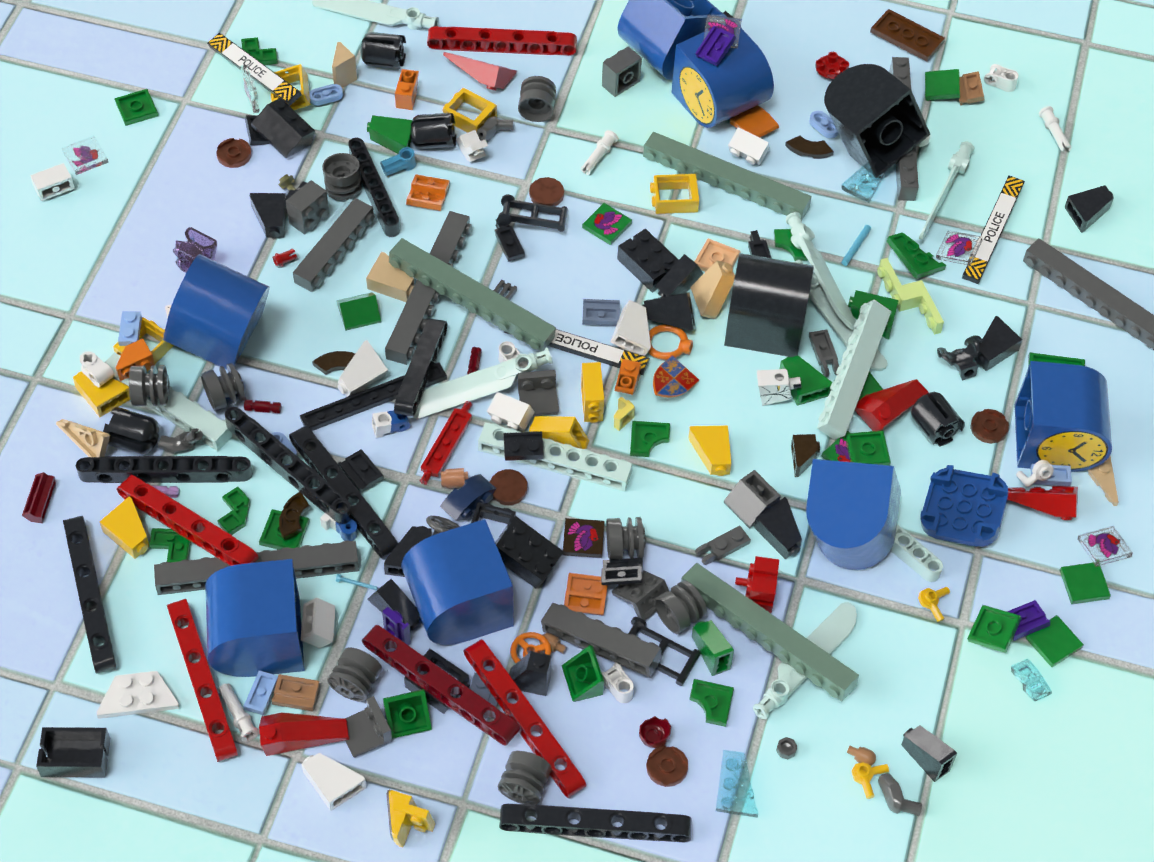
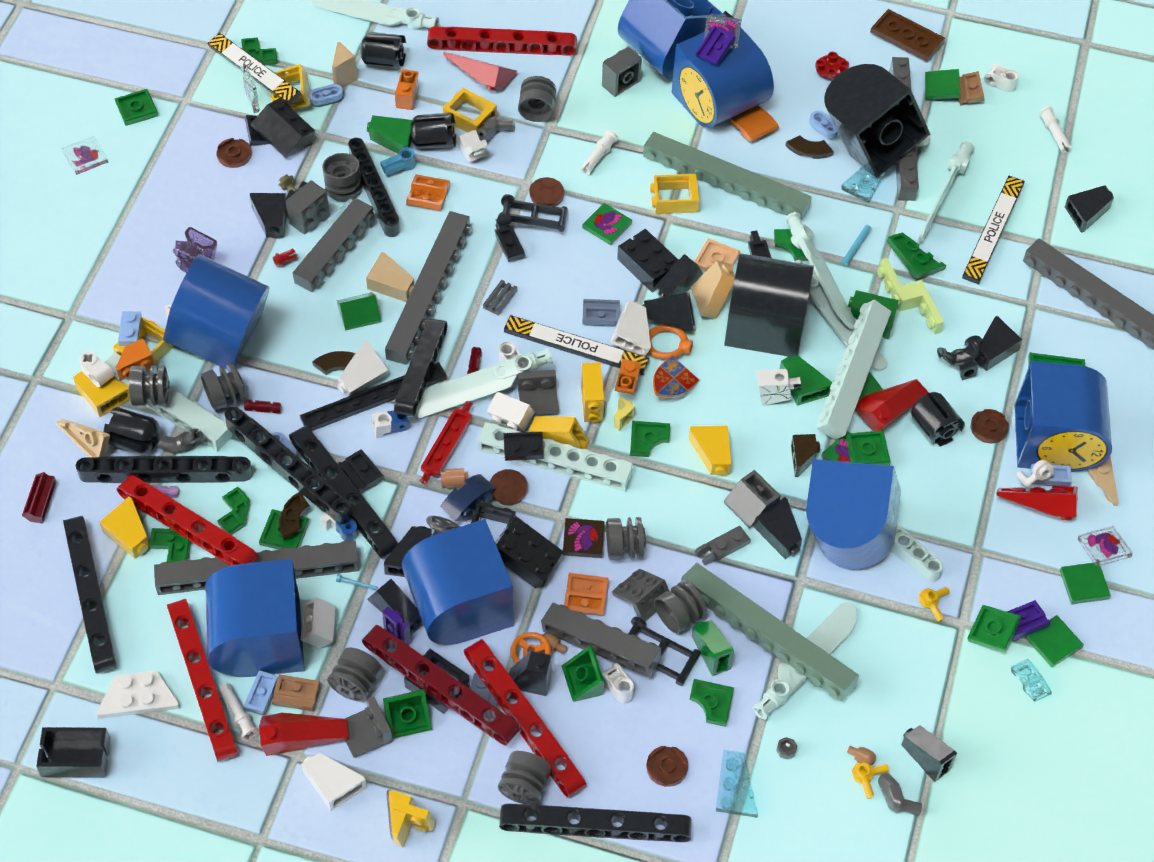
(51, 181): white brick -> none
(472, 295): sand green brick -> none
(622, 571): black slope -> none
(655, 732): dark red hair -> none
(748, 146): white brick -> none
(761, 581): red brick -> none
(824, 350): dark grey hinge -> none
(959, 247): clear tile -> none
(964, 507): blue tile -> none

